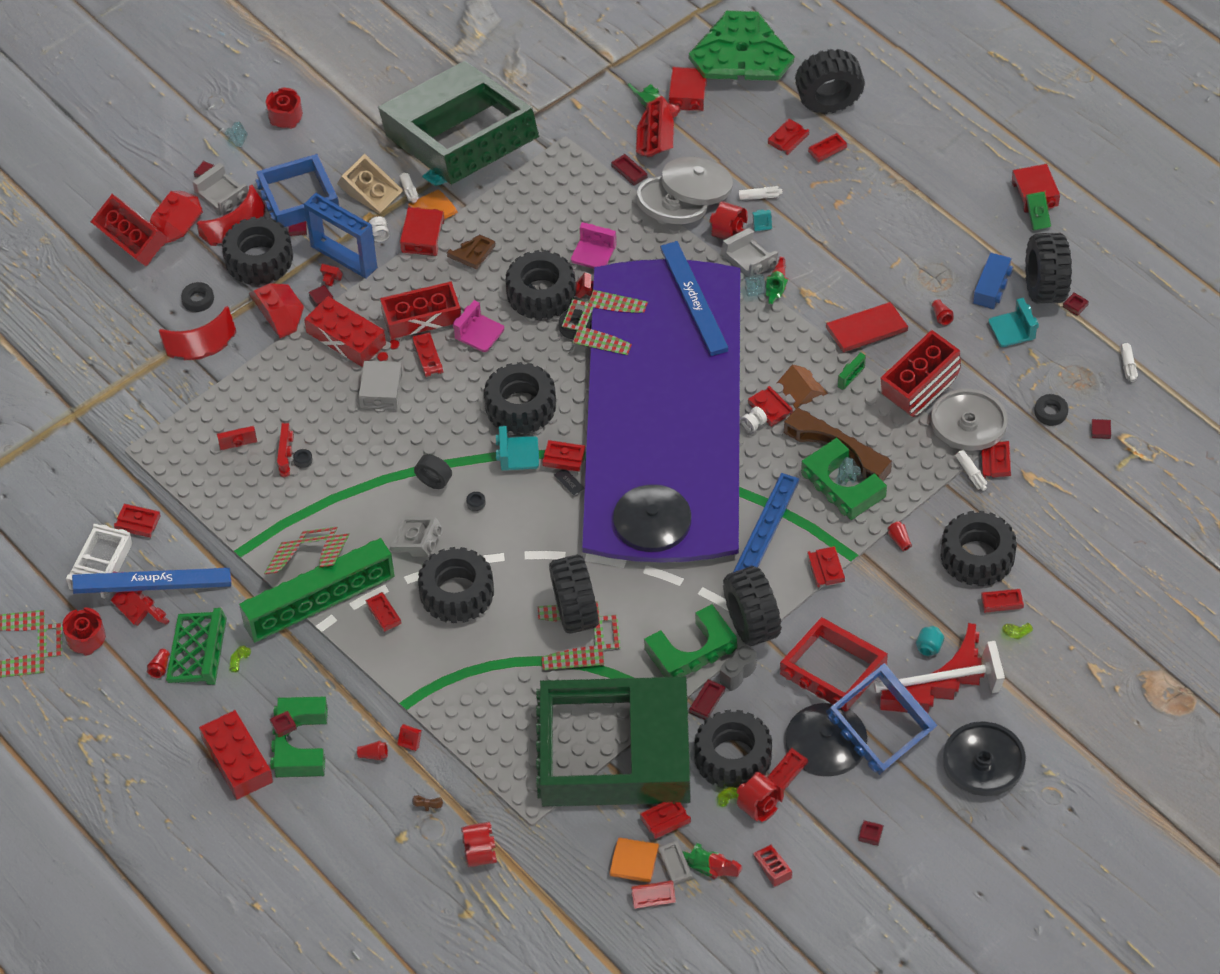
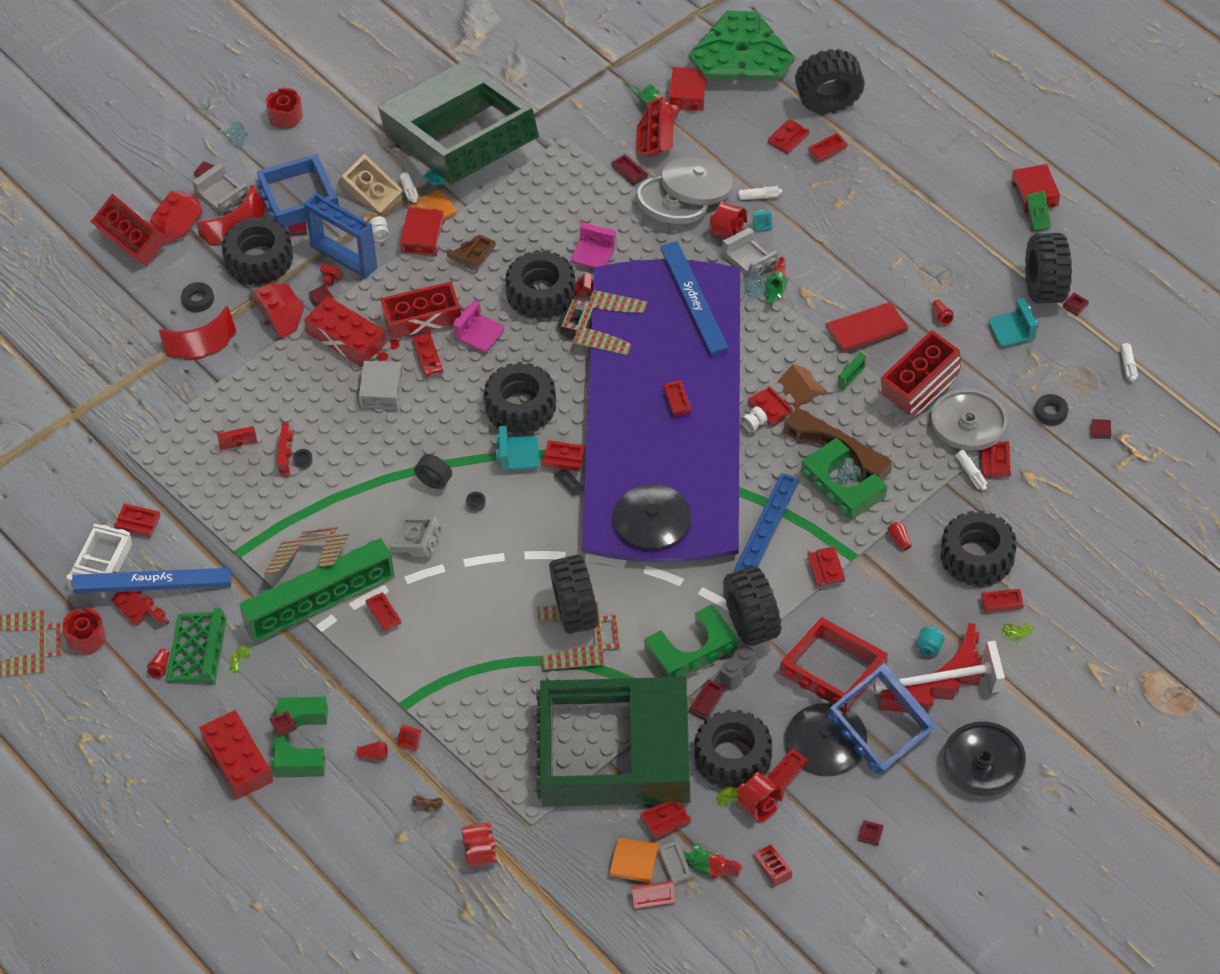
(456, 564): black tyre -> none
(677, 398): none -> red plate
(992, 281): blue brick -> none

